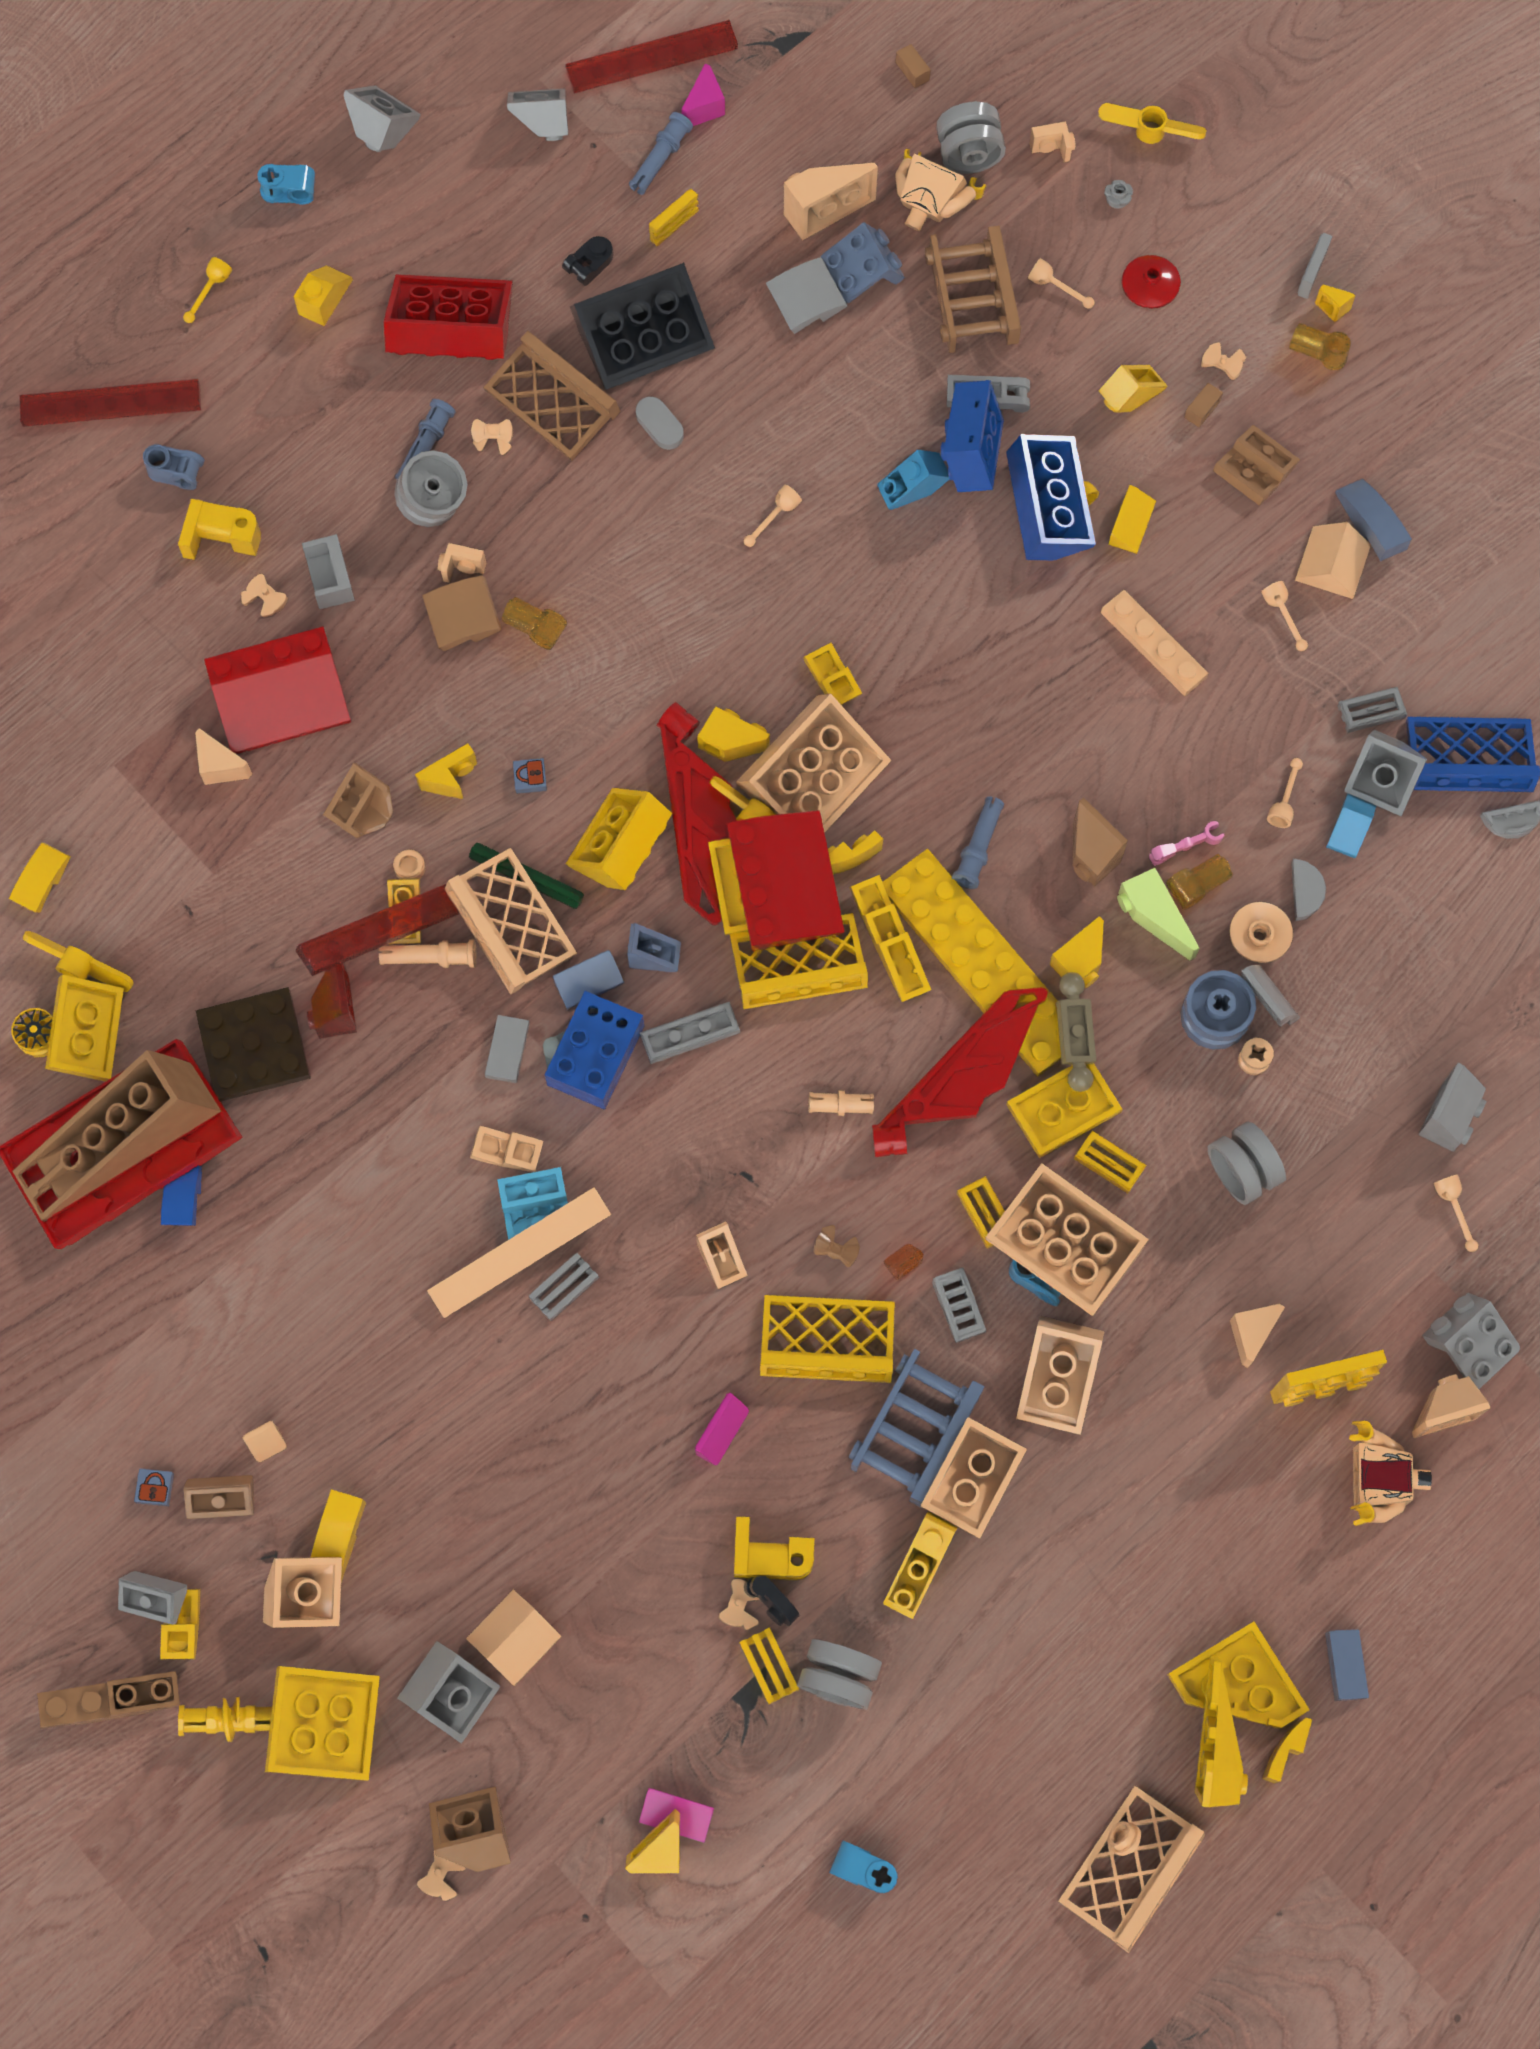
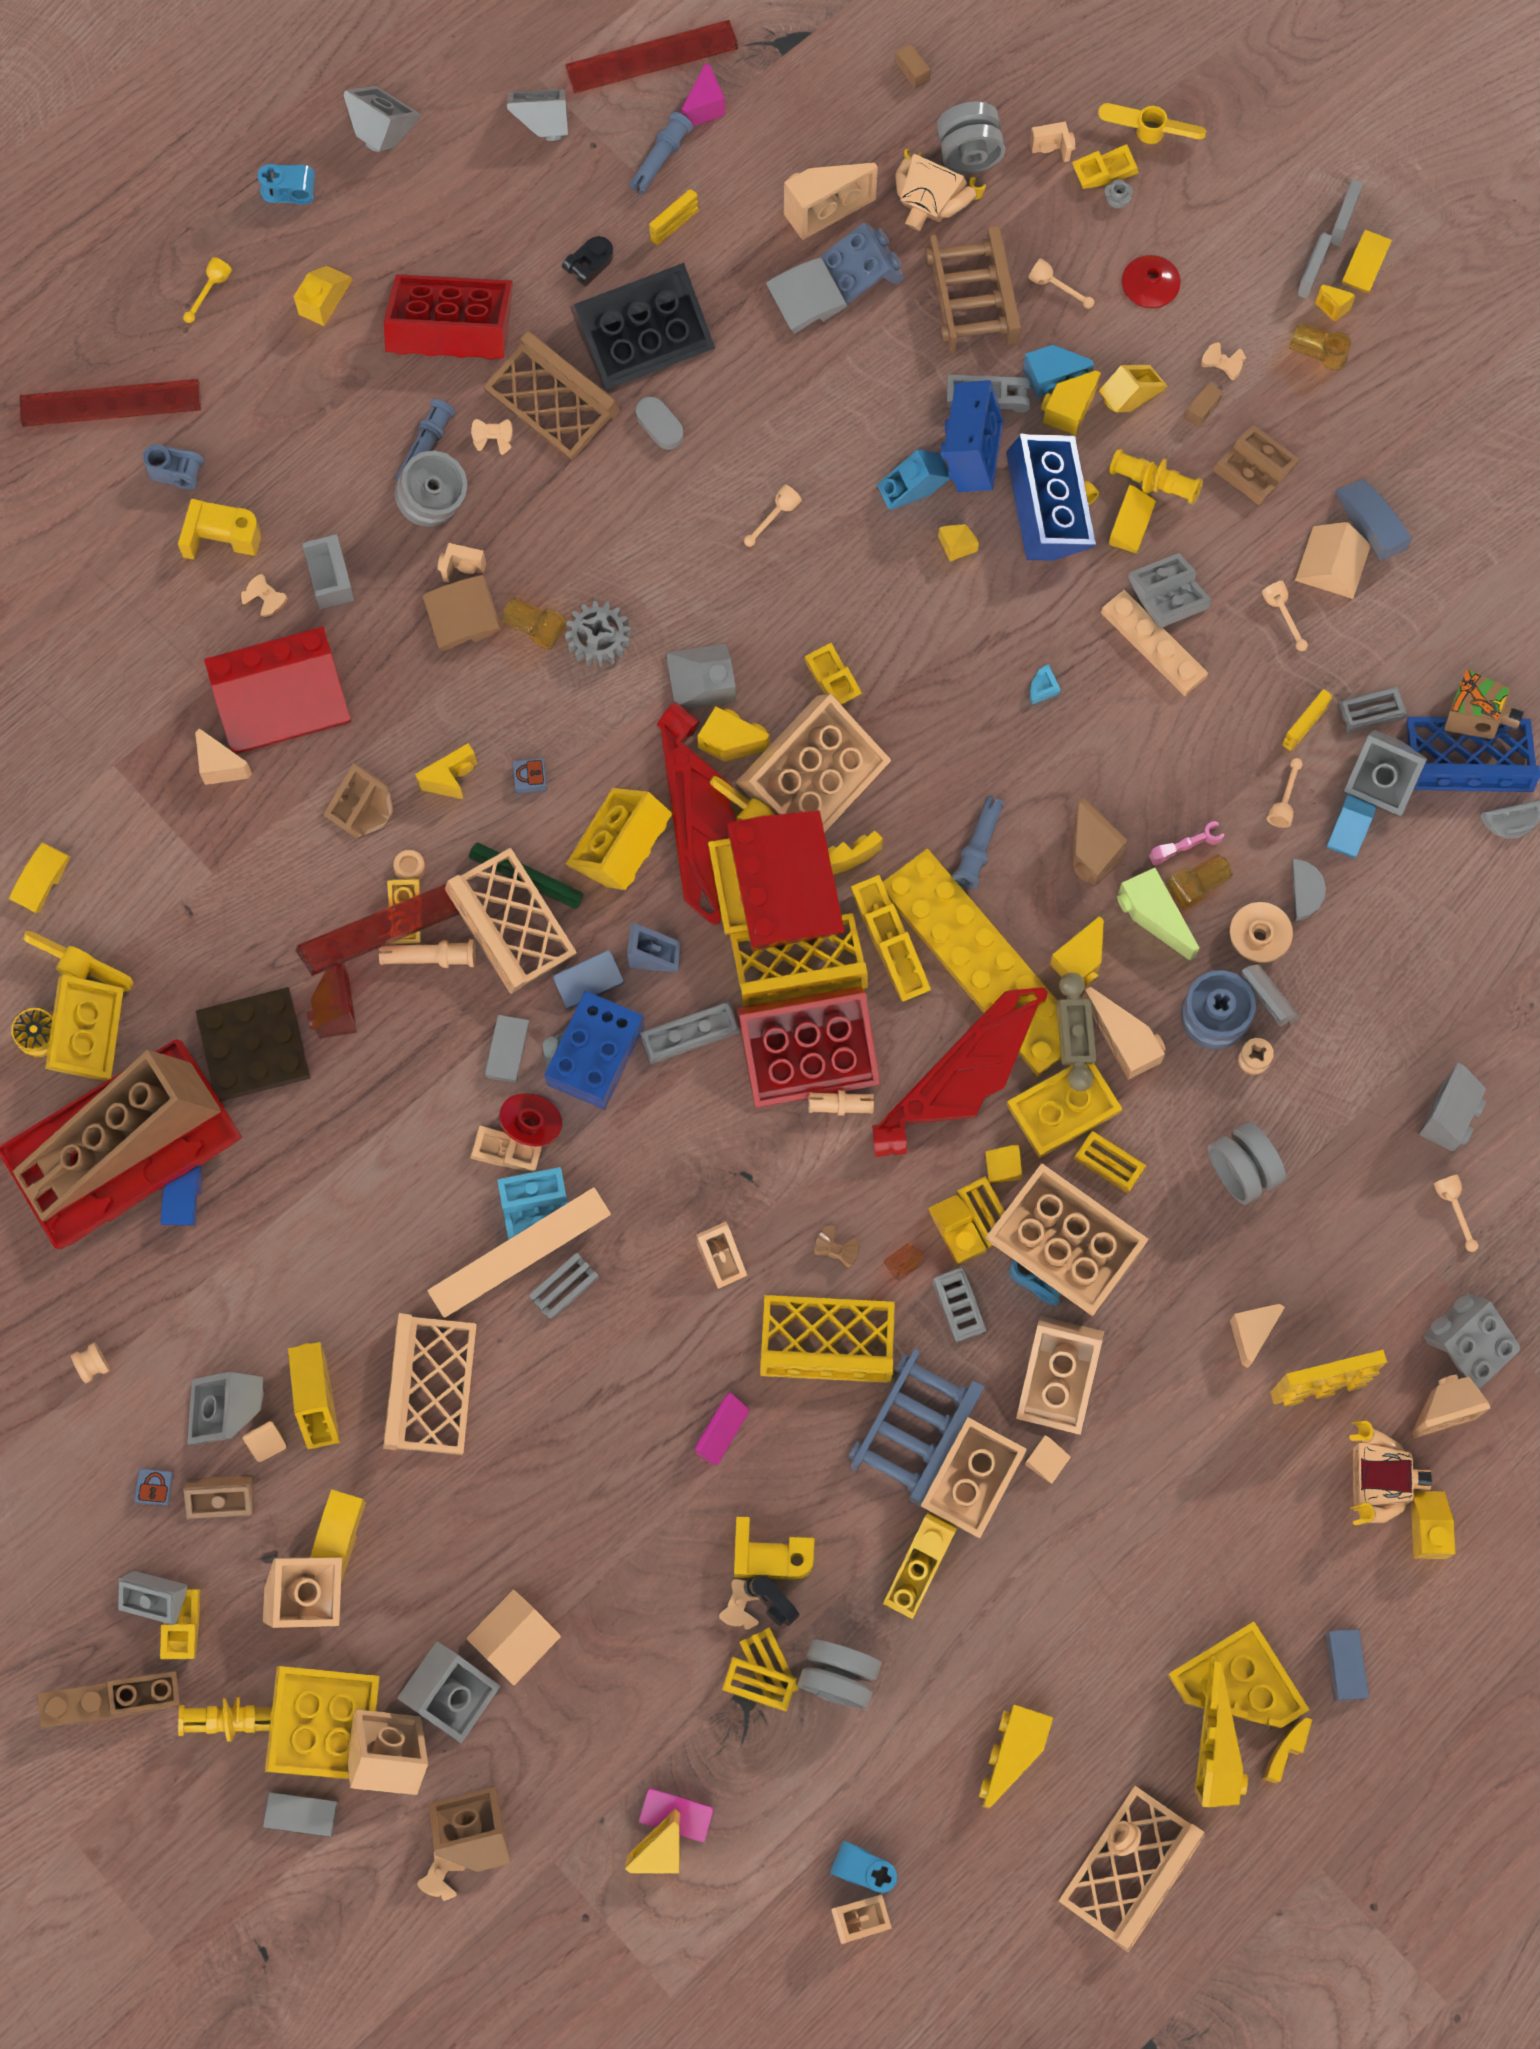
(90, 1362): none -> light nougat wheel
(222, 1406): none -> light grey slope
(300, 1814): none -> light grey tile
(313, 1395): none -> yellow slope
(387, 1752): none -> light nougat slope
(401, 1380): none -> light nougat fence
(530, 1119): none -> red dish
(587, 627): none -> light grey gear
(701, 676): none -> light grey slope
(786, 1693): none -> yellow tile
(808, 1046): none -> red slope
(861, 1919): none -> light nougat slope
(957, 541): none -> yellow slope
(957, 1229): none -> yellow slope
(1004, 1164): none -> yellow slope
(1021, 1744): none -> yellow slope
(1043, 685): none -> medium azure tile
(1047, 1459): none -> light nougat slope
(1051, 366): none -> dark azure slope
(1070, 402): none -> yellow slope
(1101, 170): none -> yellow slope
(1126, 1036): none -> light nougat slope
(1155, 476): none -> yellow piece
(1169, 590): none -> light grey slope
(1307, 720): none -> yellow tile
(1346, 212): none -> light grey tile
(1366, 261): none -> yellow slope
(1432, 1526): none -> yellow slope
(1481, 707): none -> torso

